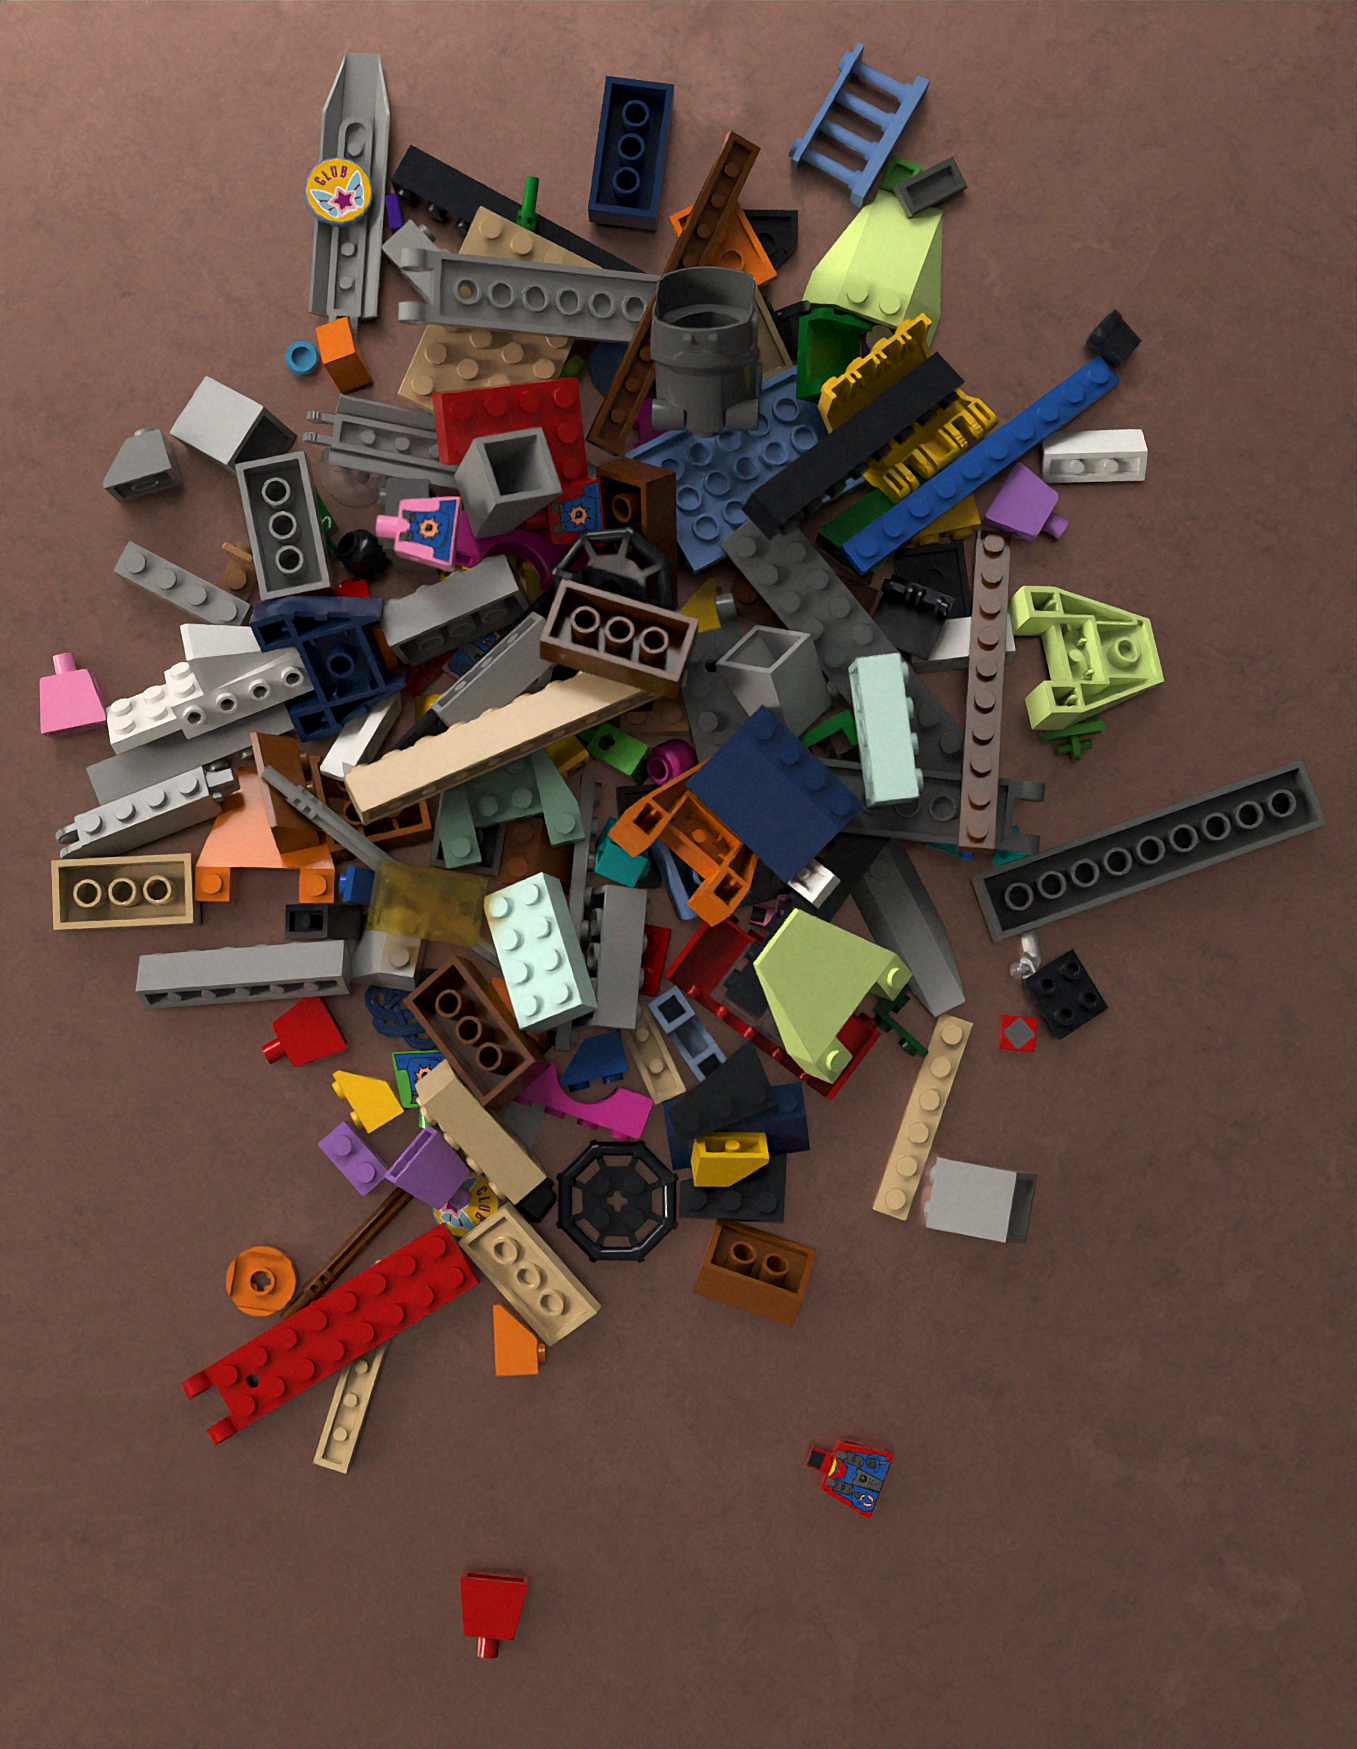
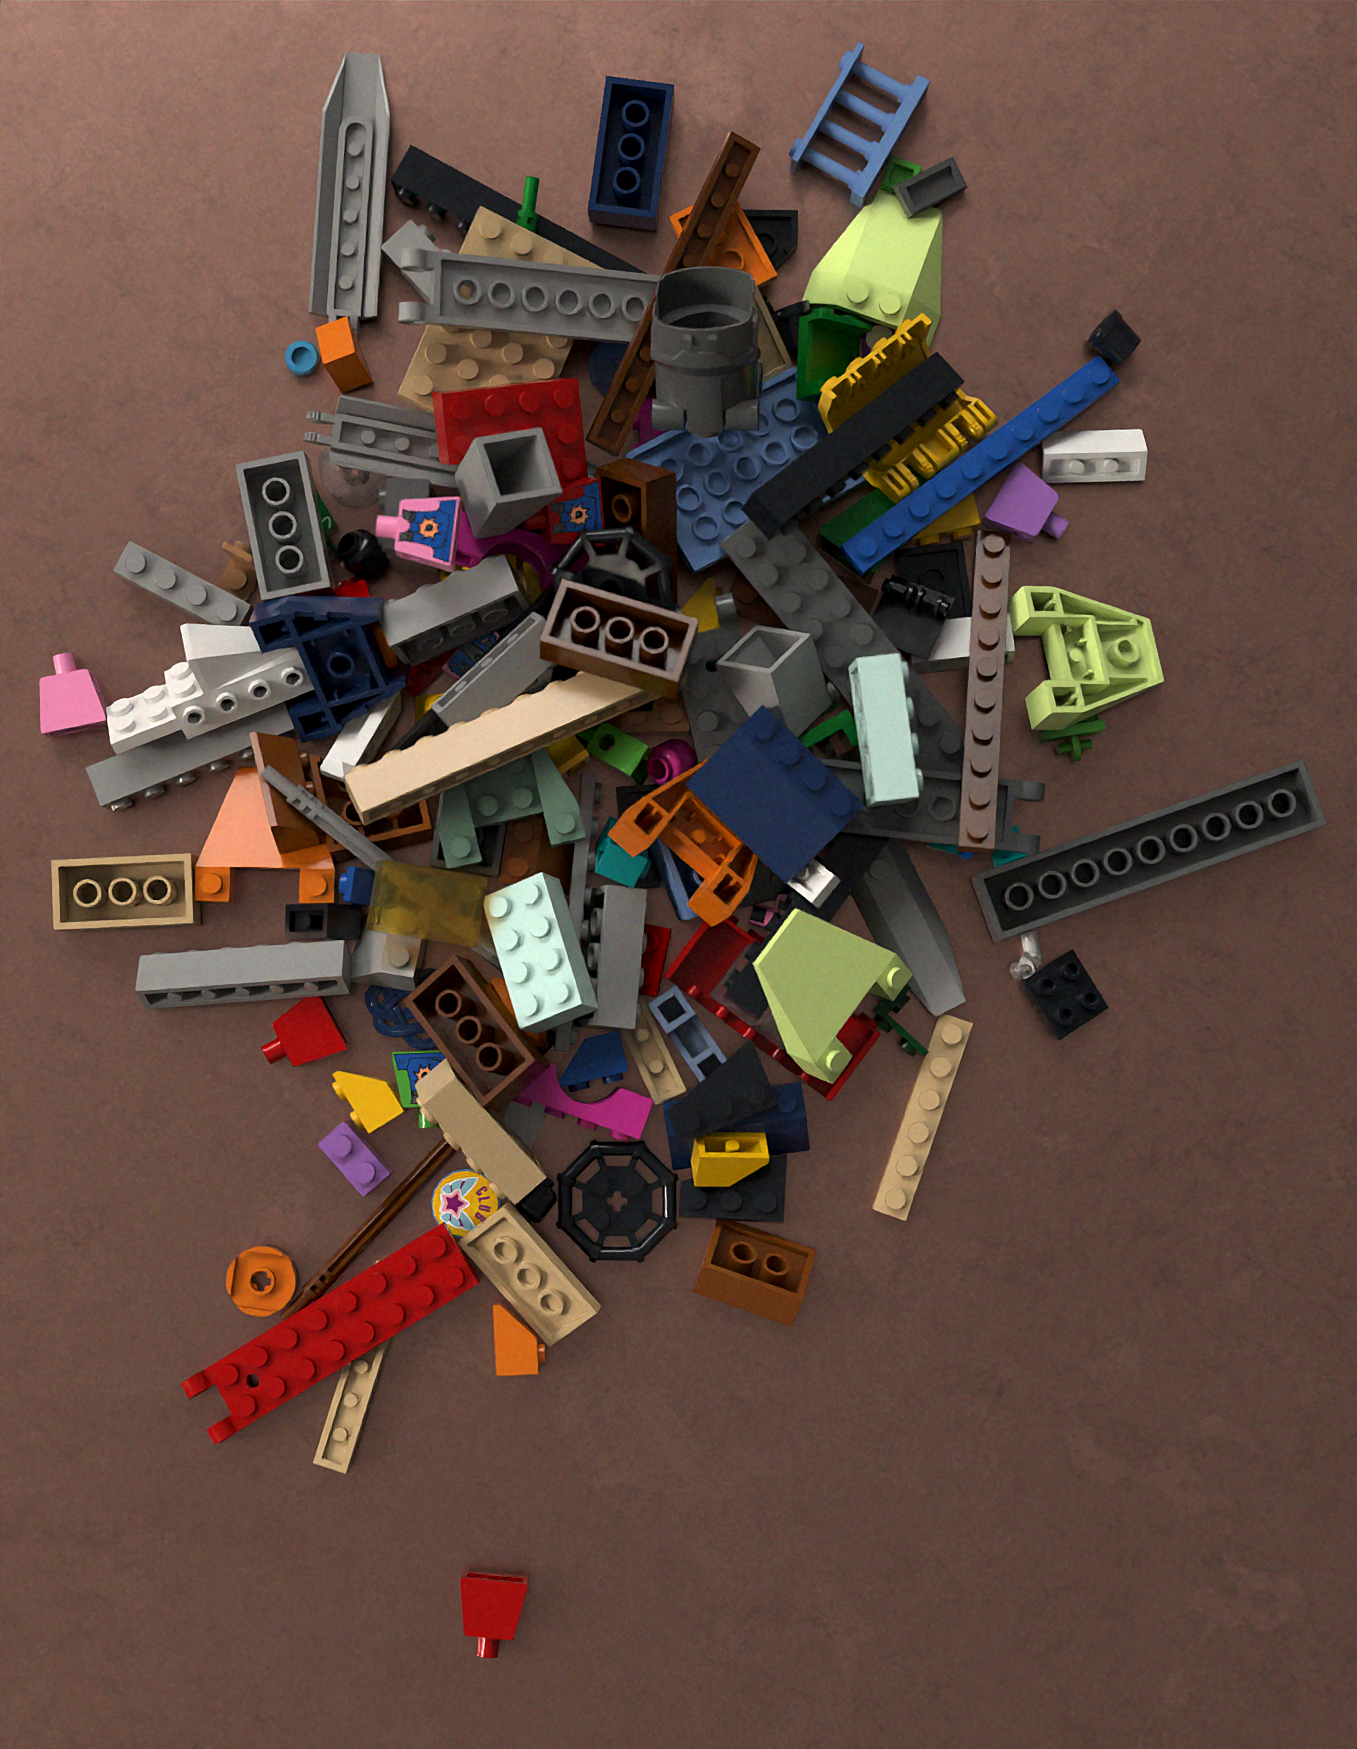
(143, 466): light grey slope -> none
(147, 814): light grey hinge -> none
(230, 427): slope -> none
(338, 192): tile -> none
(395, 212): dark purple tile -> none
(431, 1171): medium lavender torso -> none
(572, 367): lime tile -> none
(852, 1472): torso -> none
(980, 1201): light grey slope -> none
(1018, 1033): tile -> none

